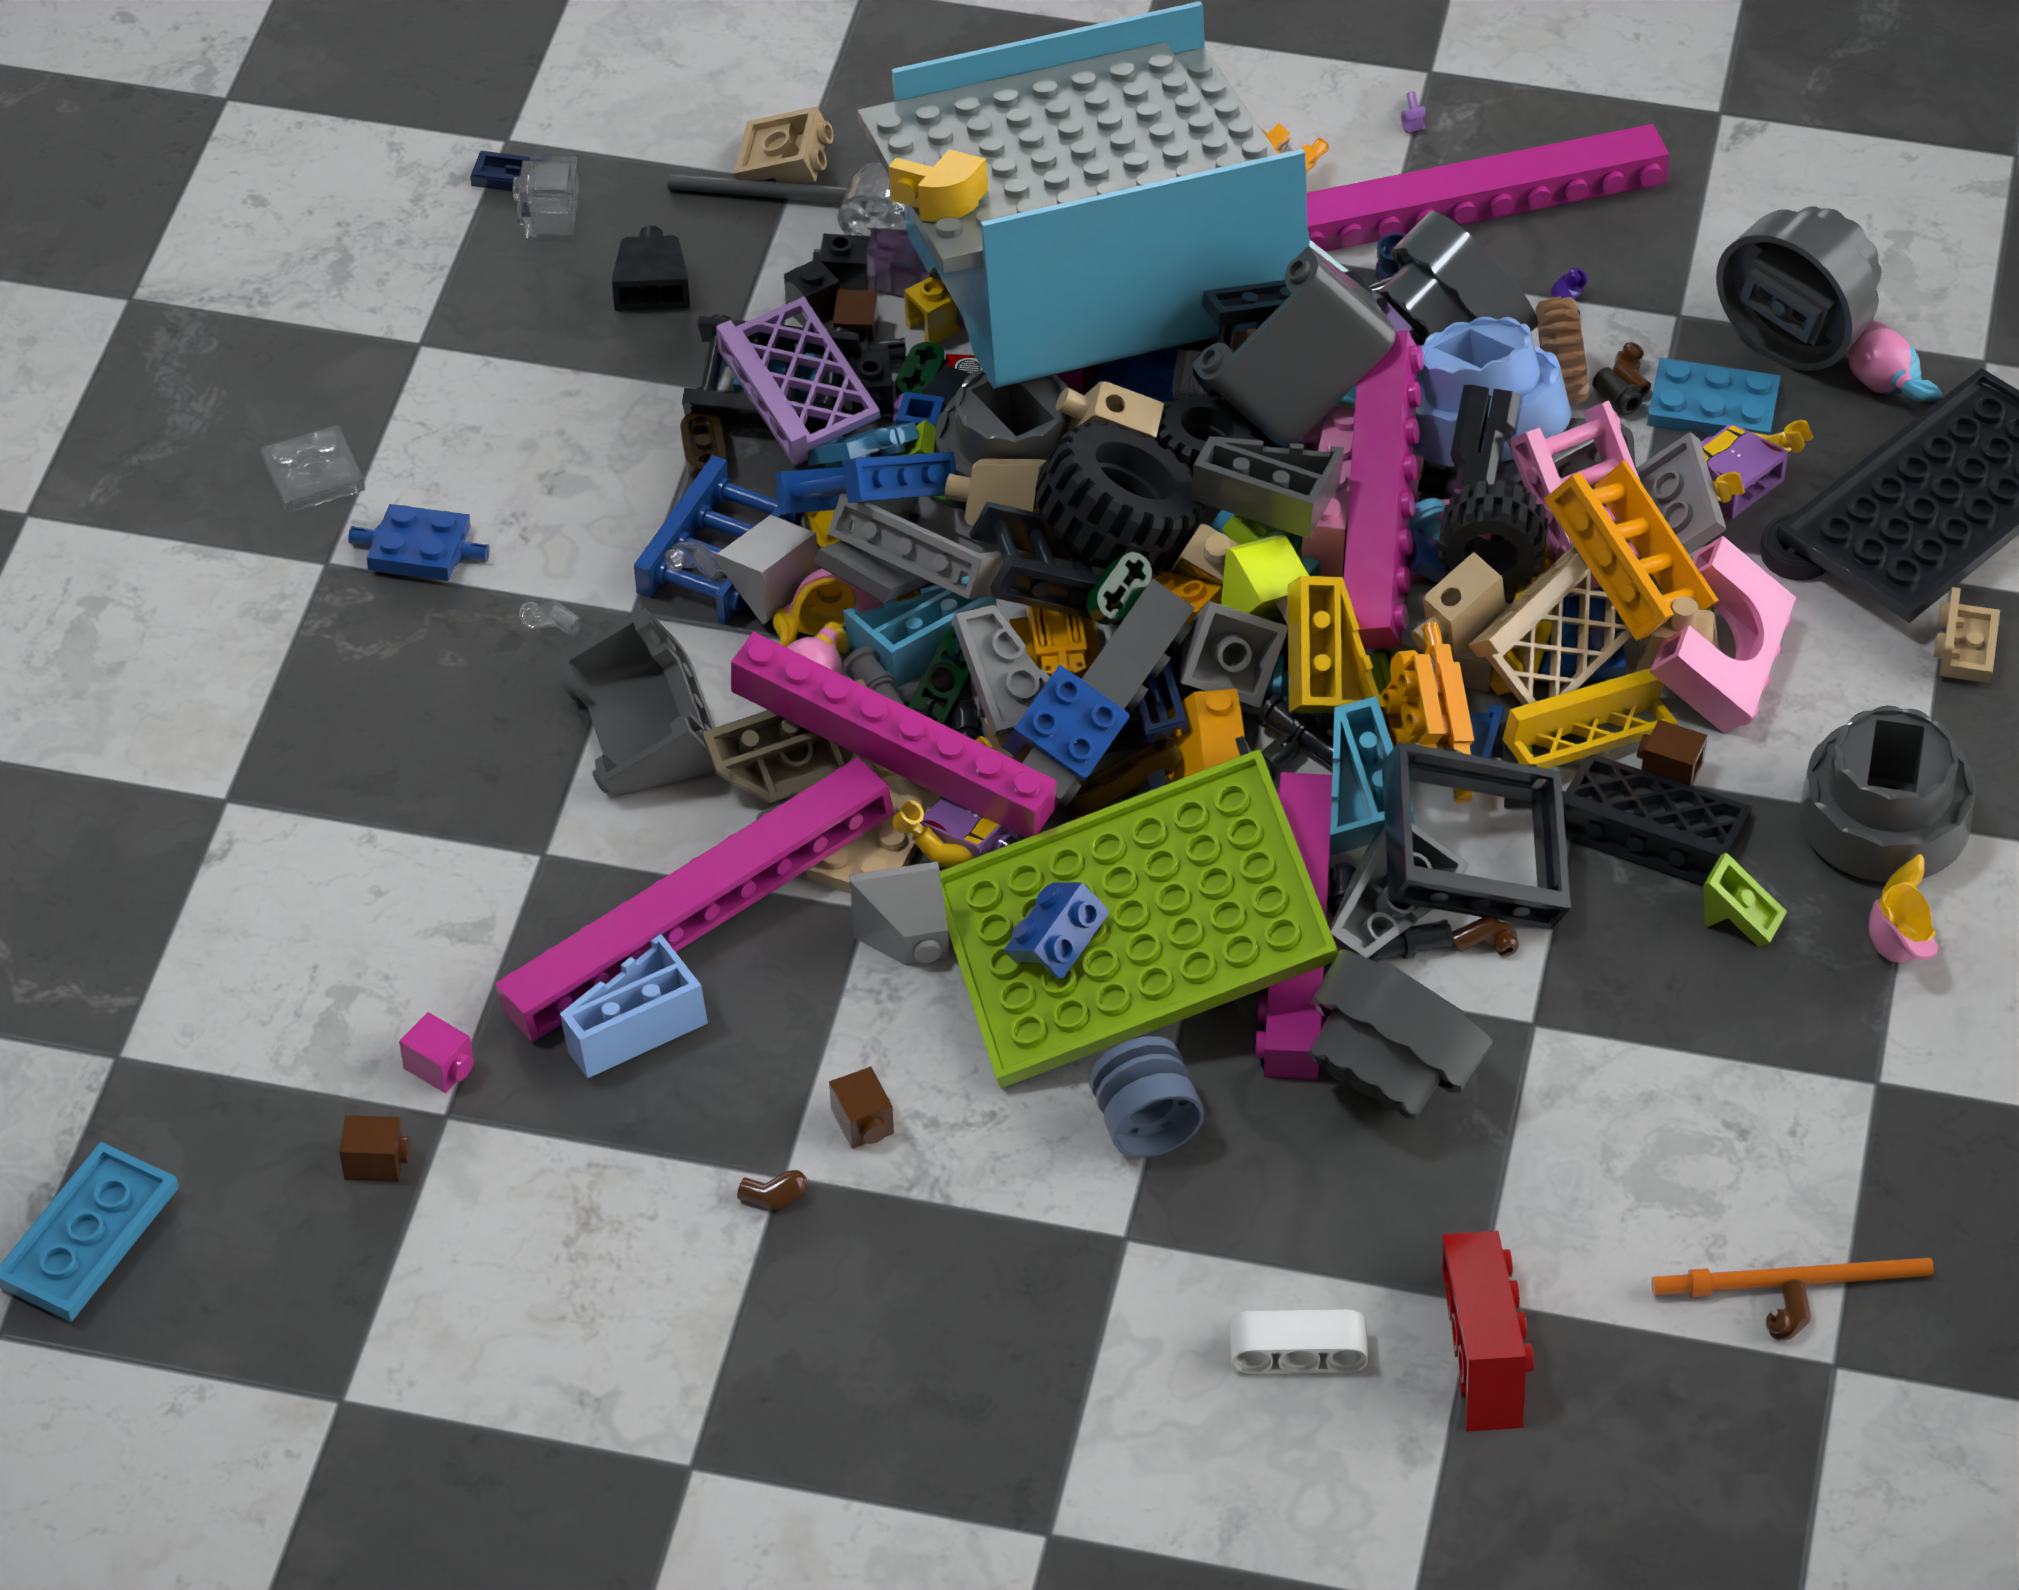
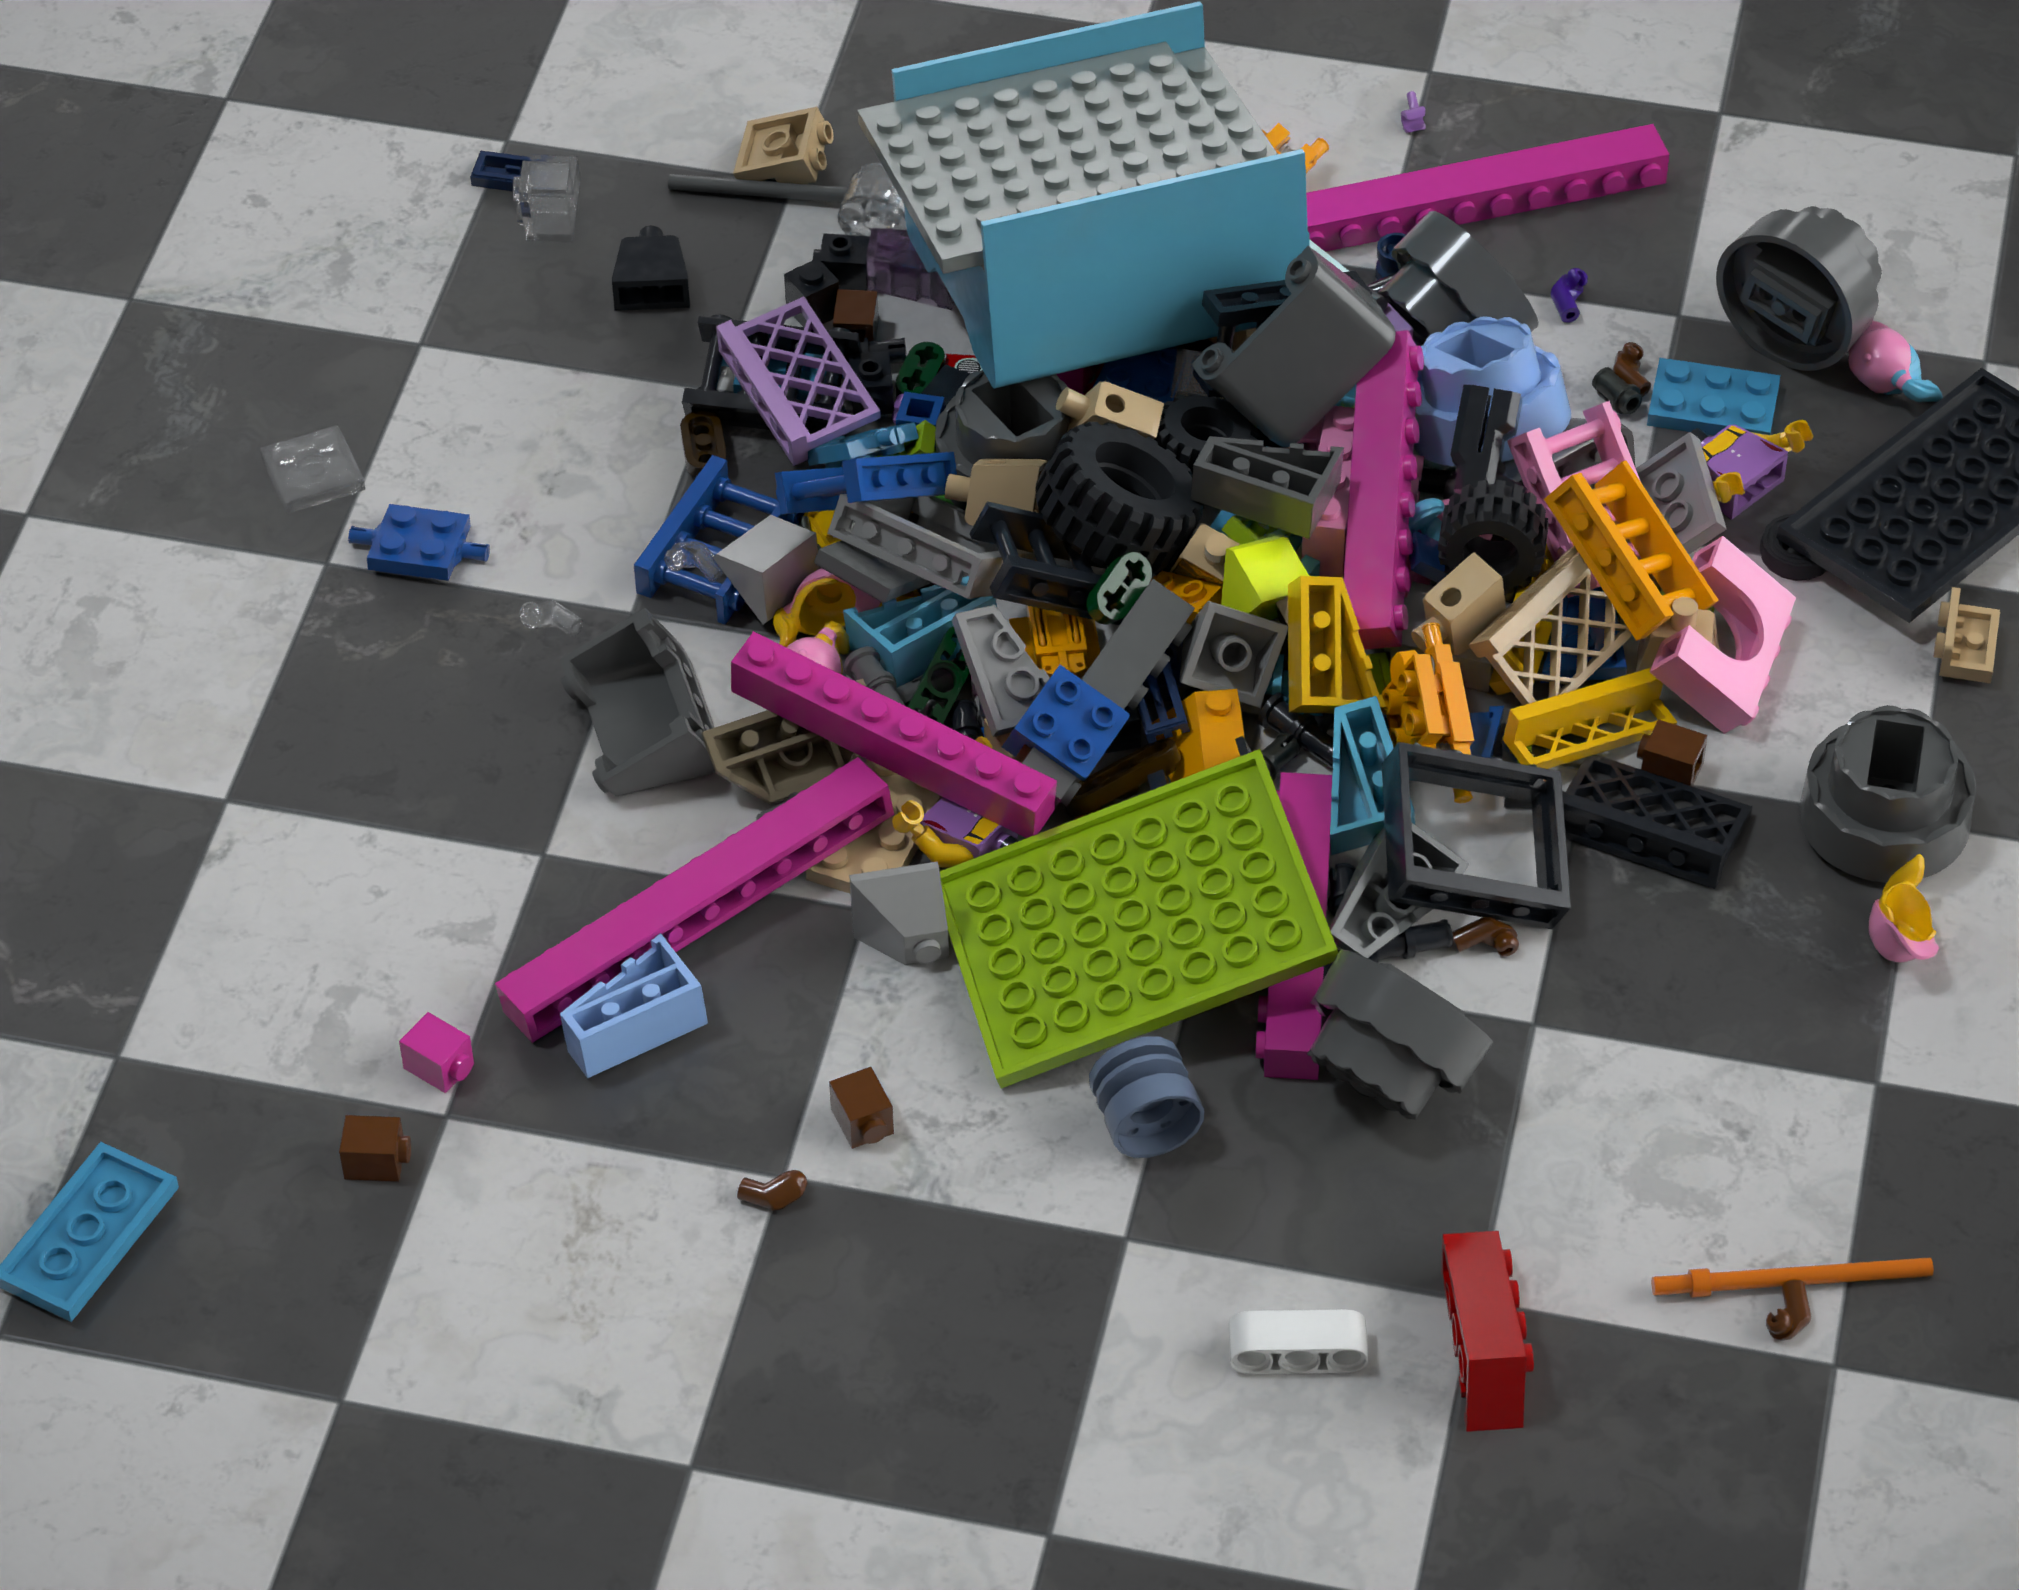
(931, 304): yellow window -> none
(940, 191): yellow brick -> none
(1057, 927): blue bracket -> none
(1562, 335): medium nougat gear -> none
(1737, 896): lime slope -> none

